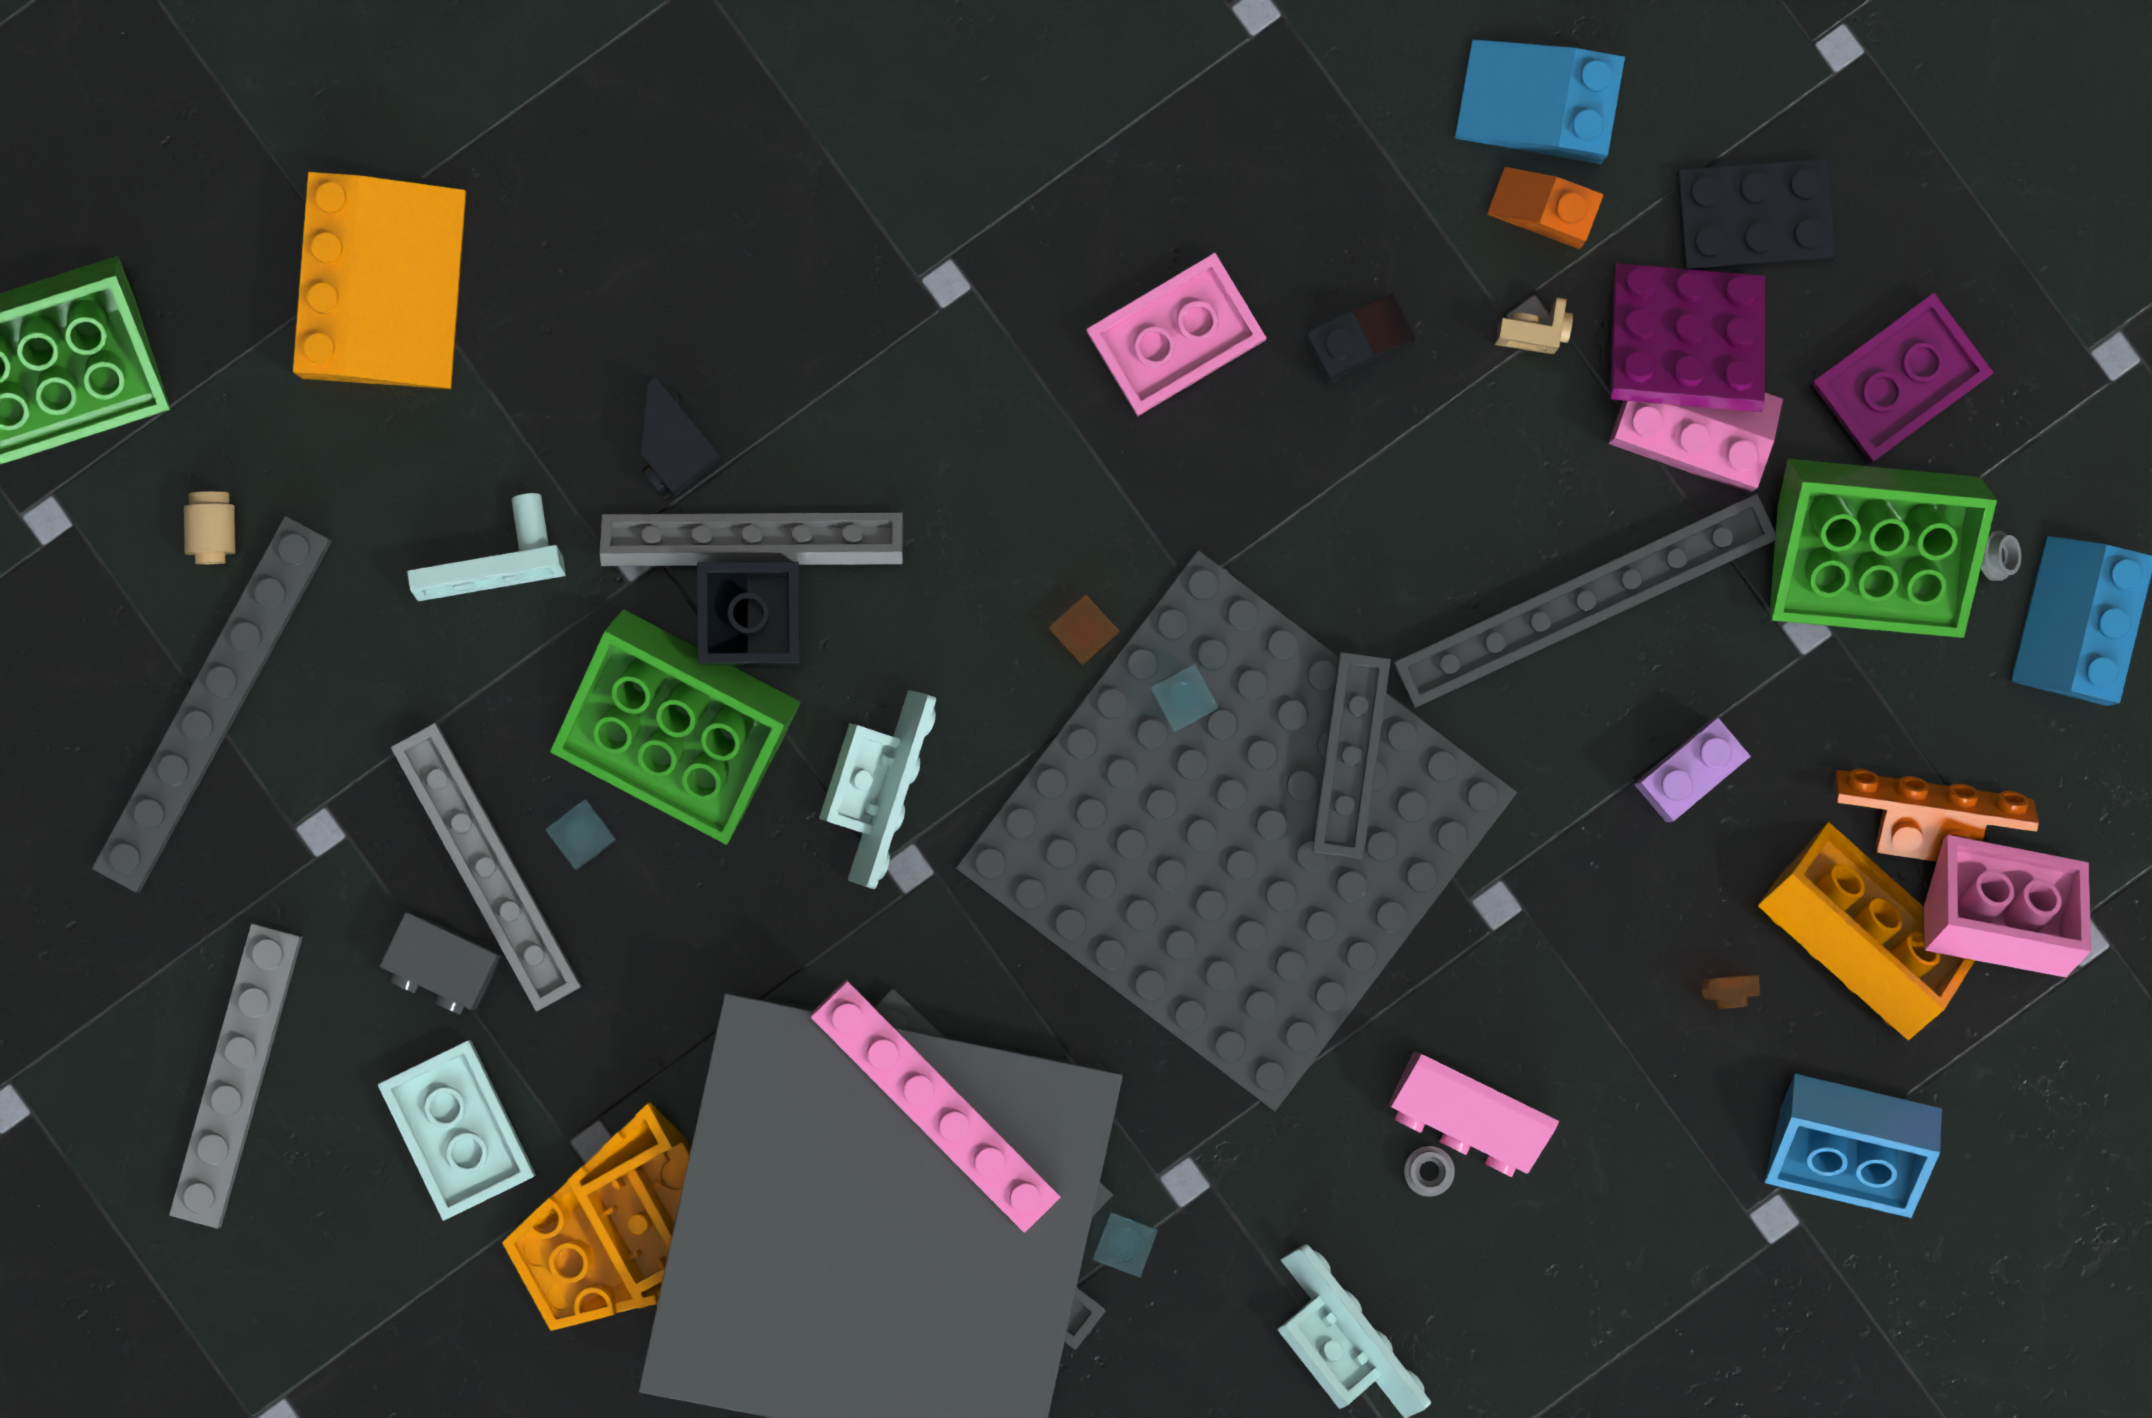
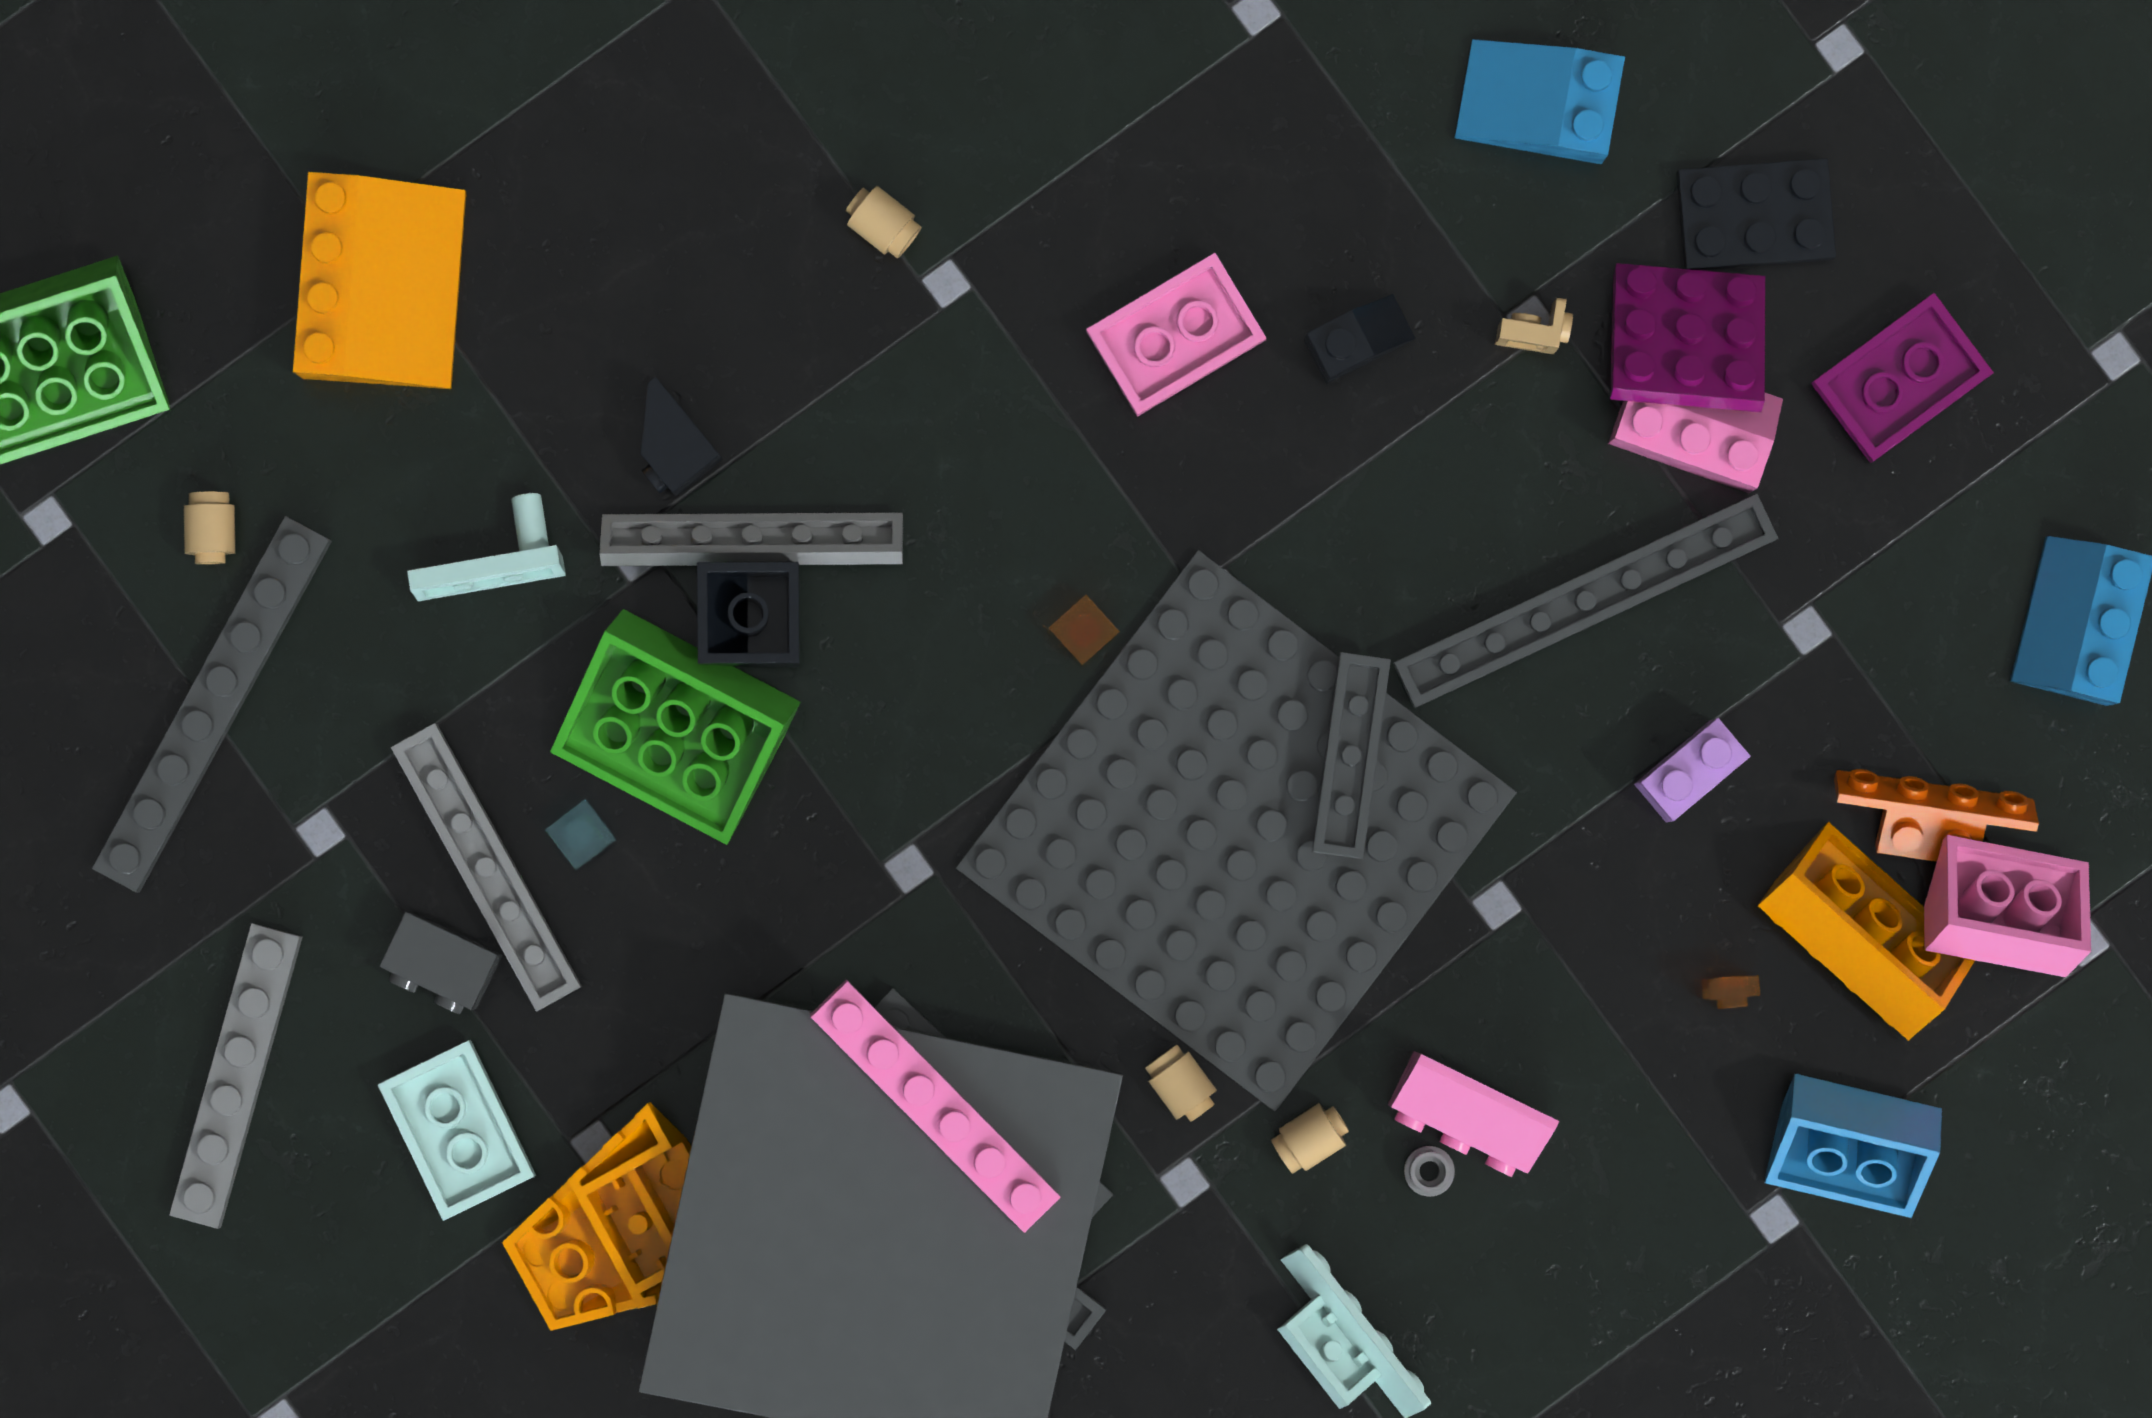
(873, 784): light aqua bracket -> none
(882, 221): none -> tan brick
(1125, 1244): clear light blue plate -> none
(1181, 1084): none -> tan brick
(1184, 698): clear light blue plate -> none
(1310, 1138): none -> tan brick
(1546, 205): orange slope -> none
(1878, 547): bright green slope -> none
(2001, 556): light grey plate -> none

